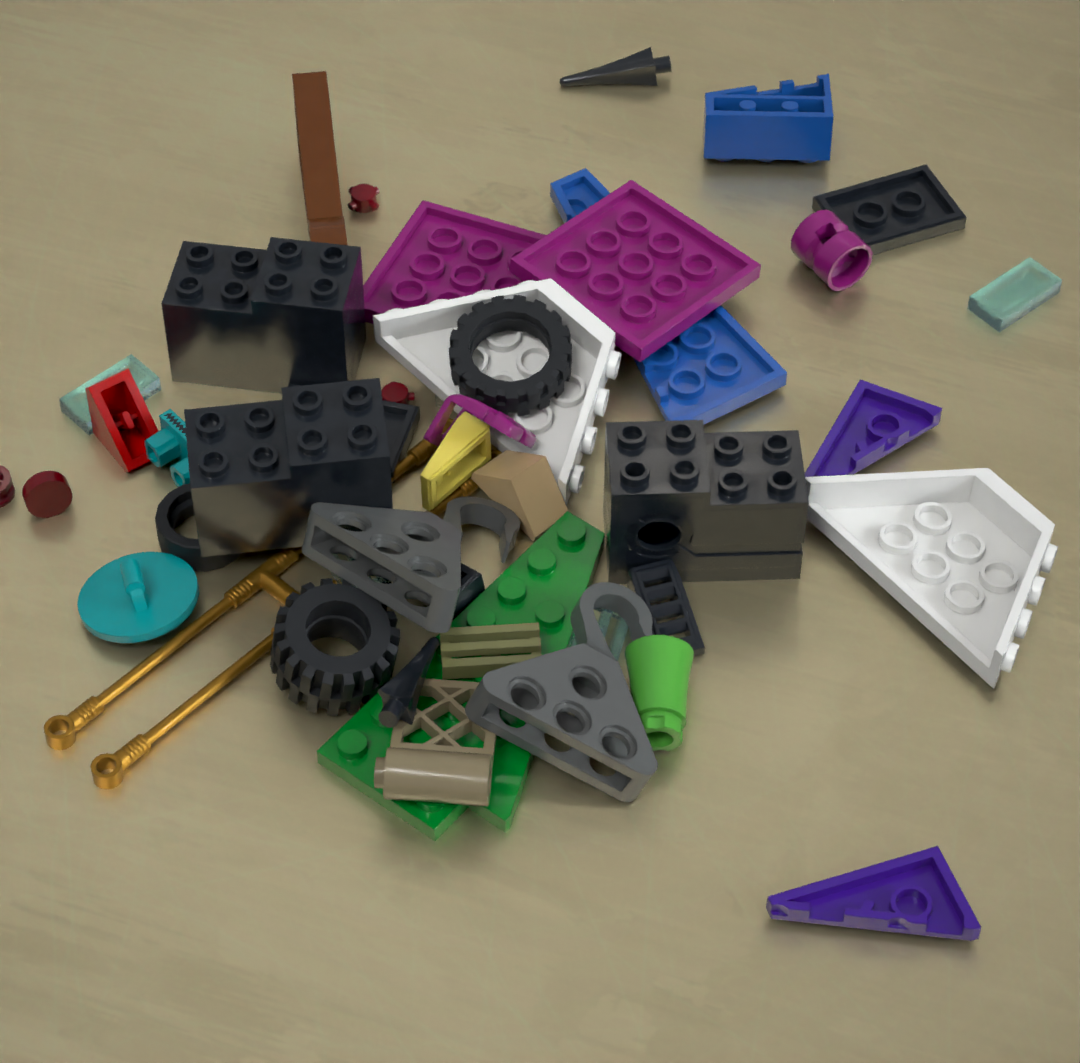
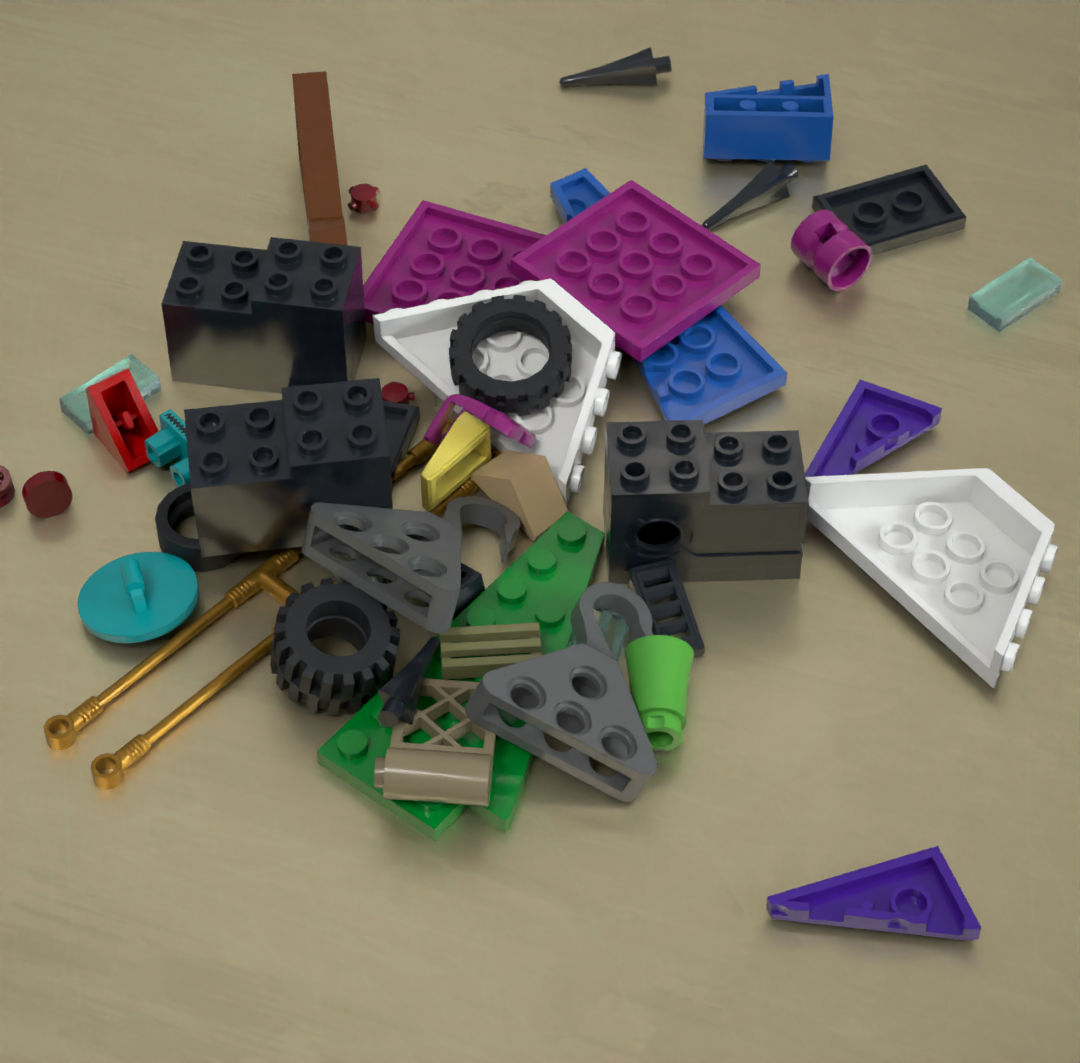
(765, 188): none -> black piece

